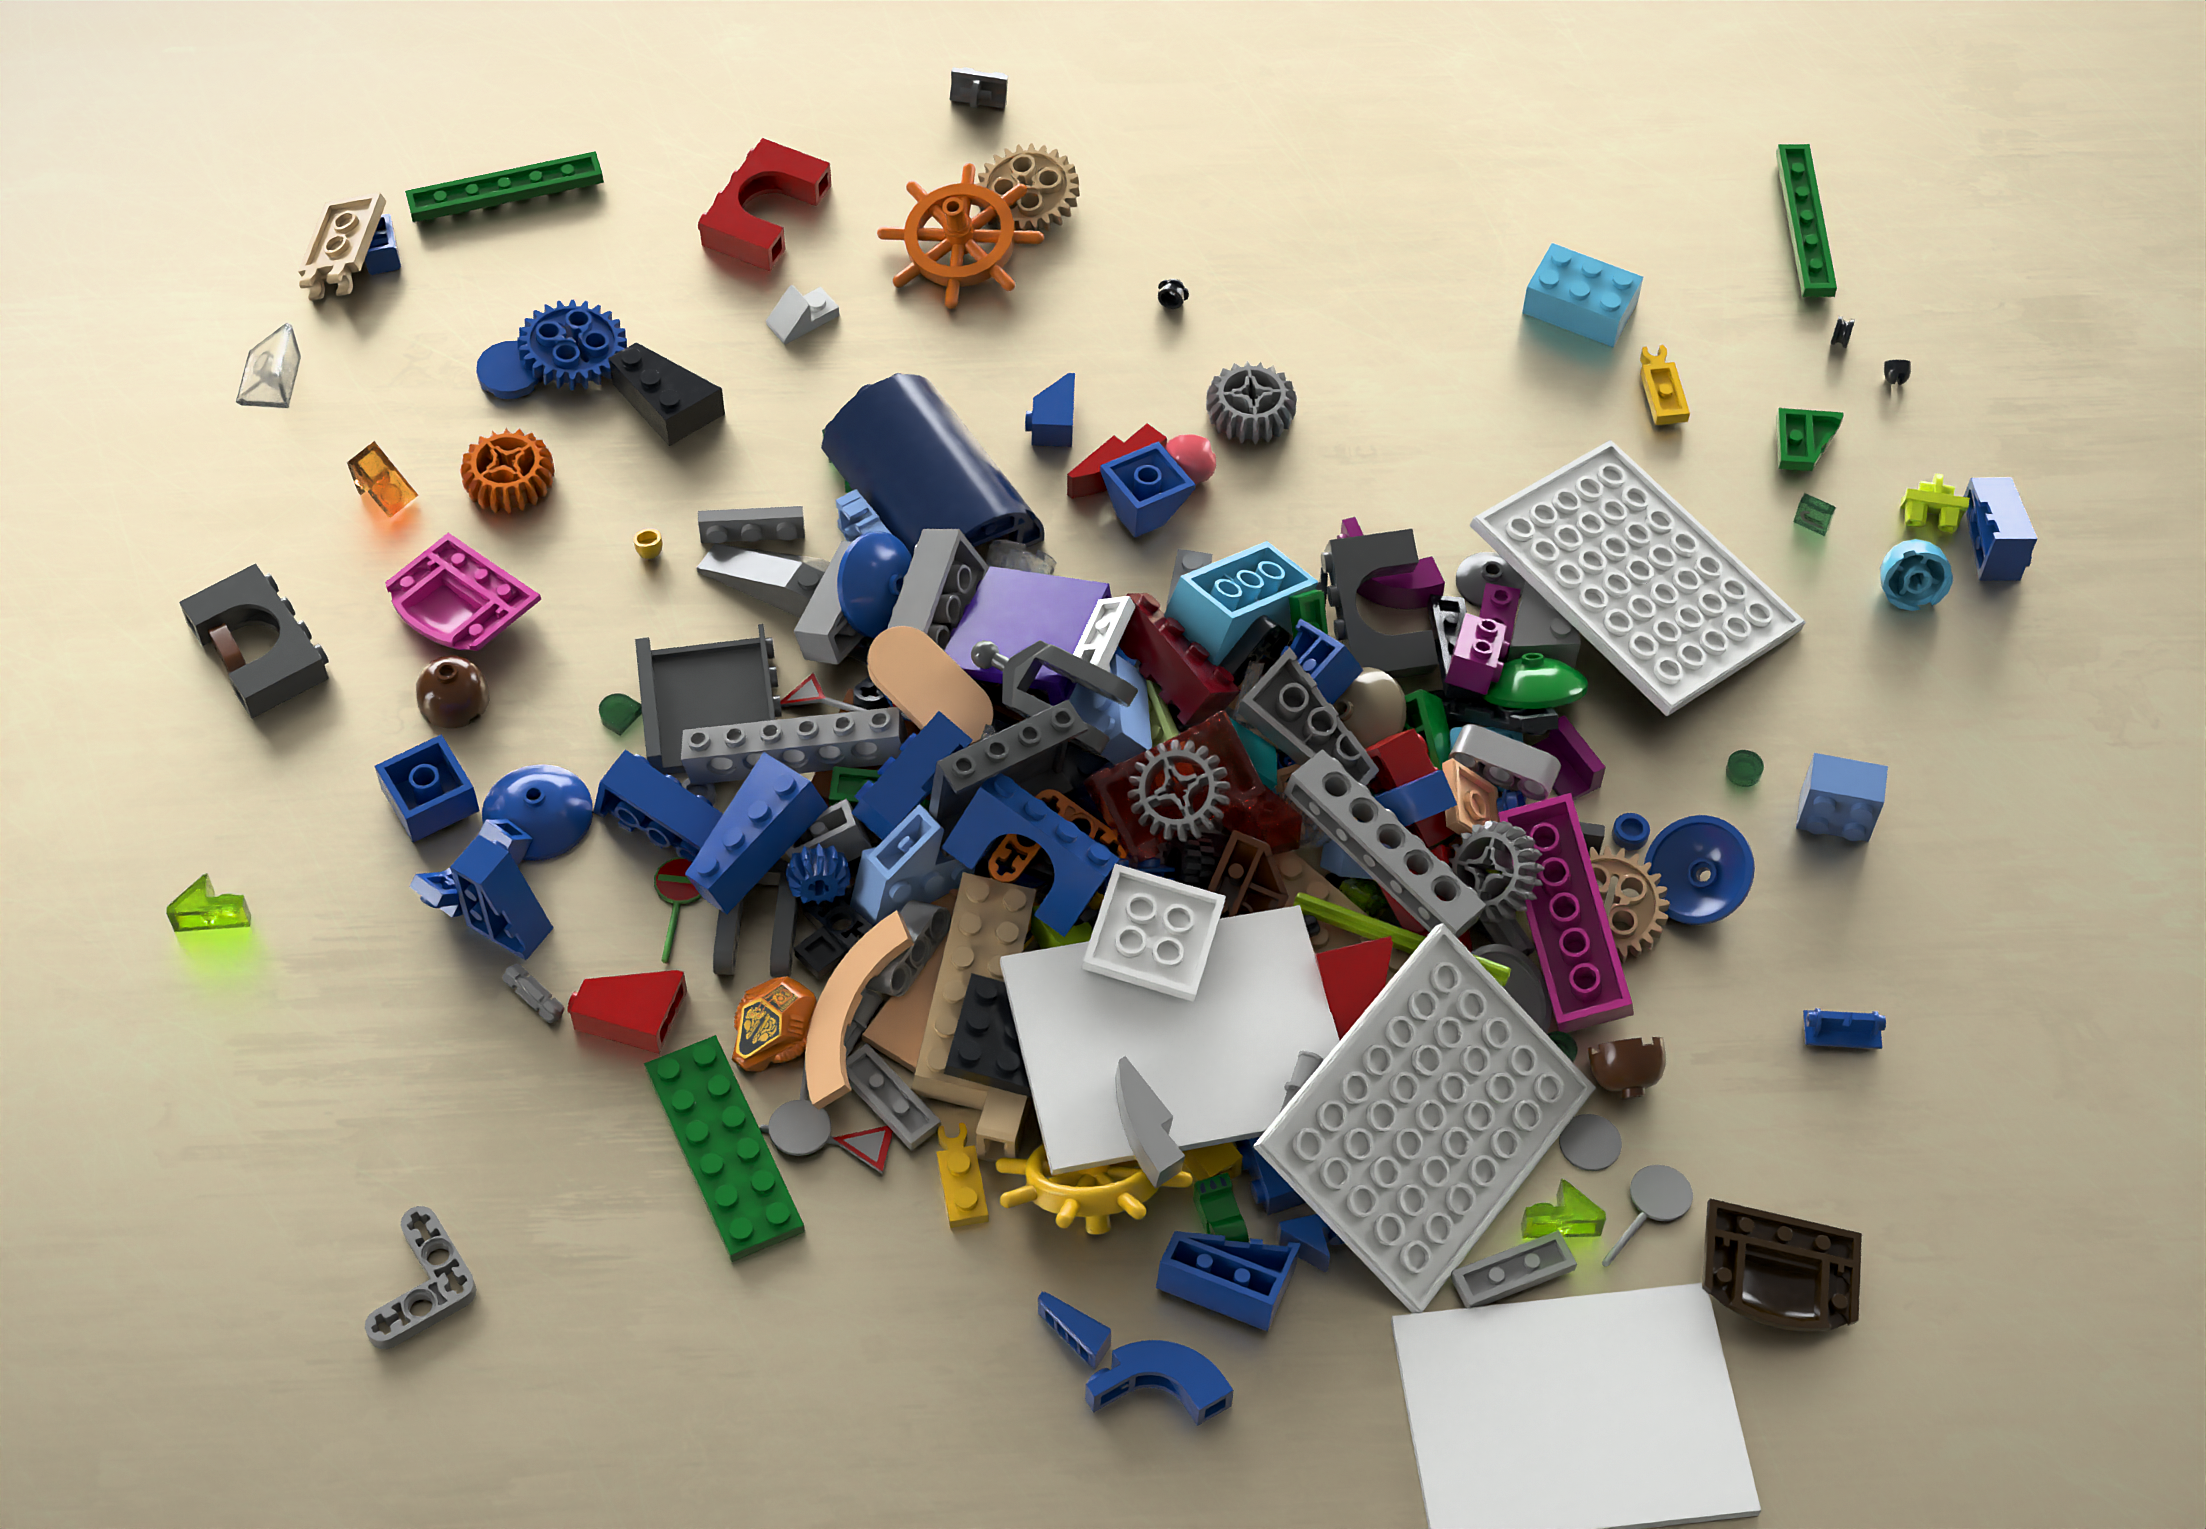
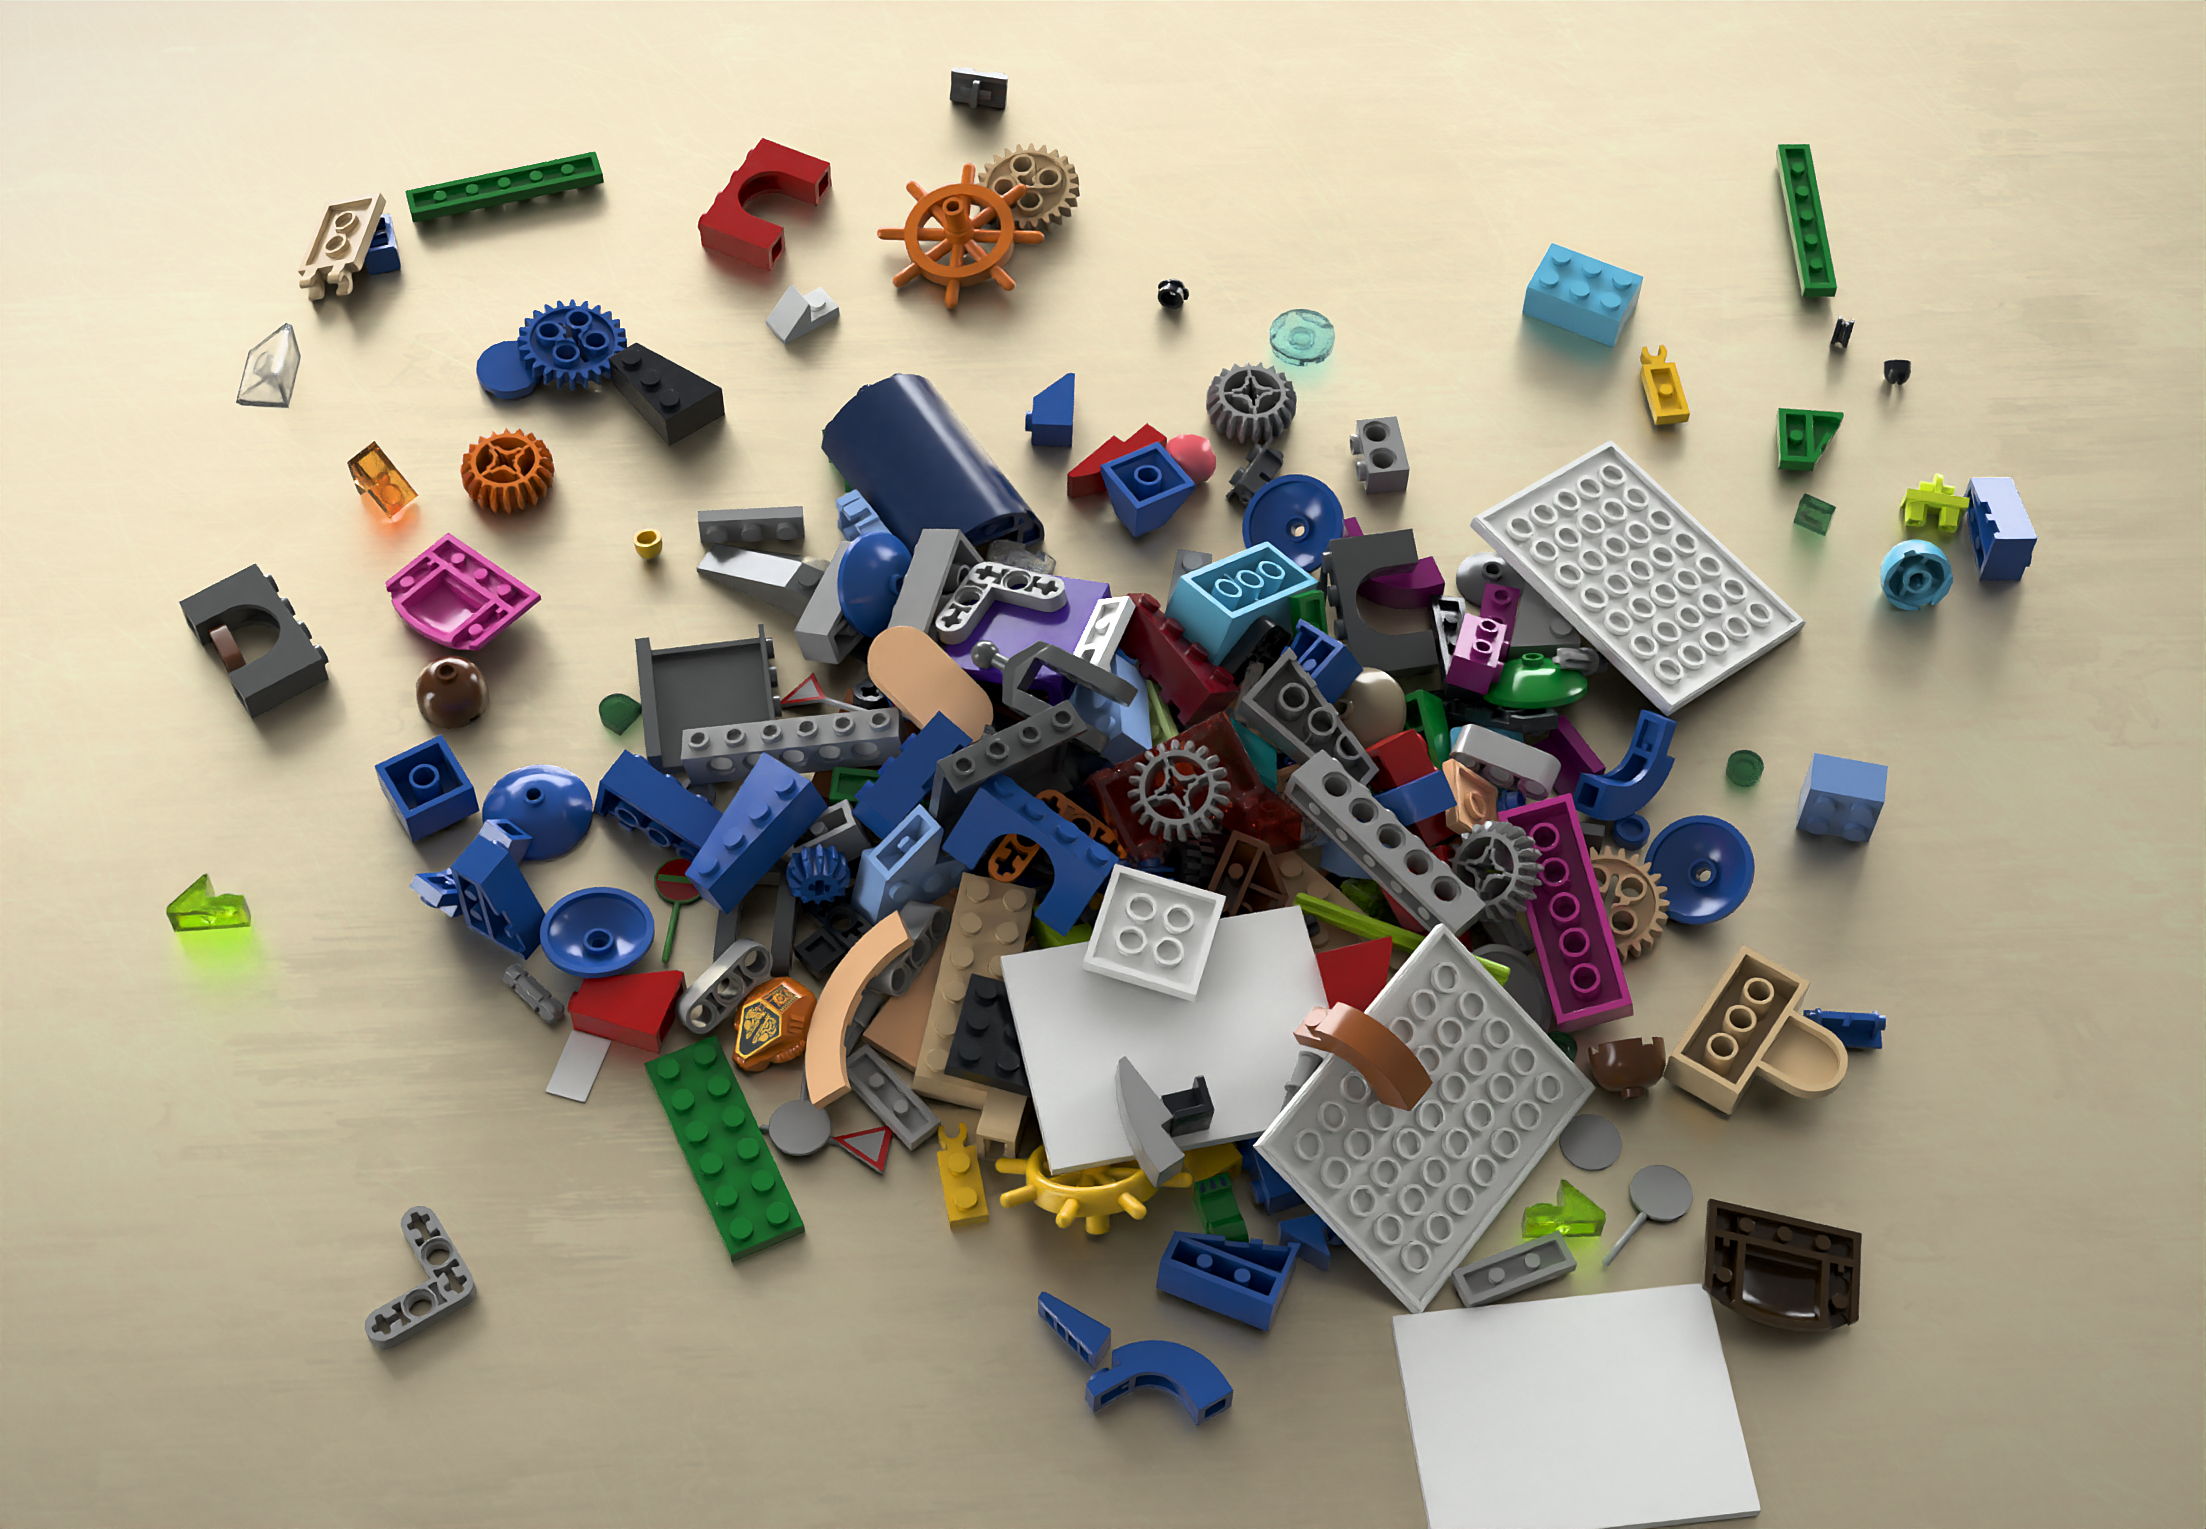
(578, 1066): none -> white sticker
(597, 932): none -> blue dish
(704, 989): none -> light grey beam
(993, 582): none -> light grey beam
(1190, 1108): none -> black panel
(1262, 462): none -> dark grey hinge
(1289, 504): none -> blue dish
(1301, 337): none -> clear light blue tile
(1369, 1047): none -> dark orange arch
(1380, 455): none -> light grey brick
(1584, 660): none -> light grey axle
(1635, 778): none -> blue arch
(1754, 1030): none -> tan brick

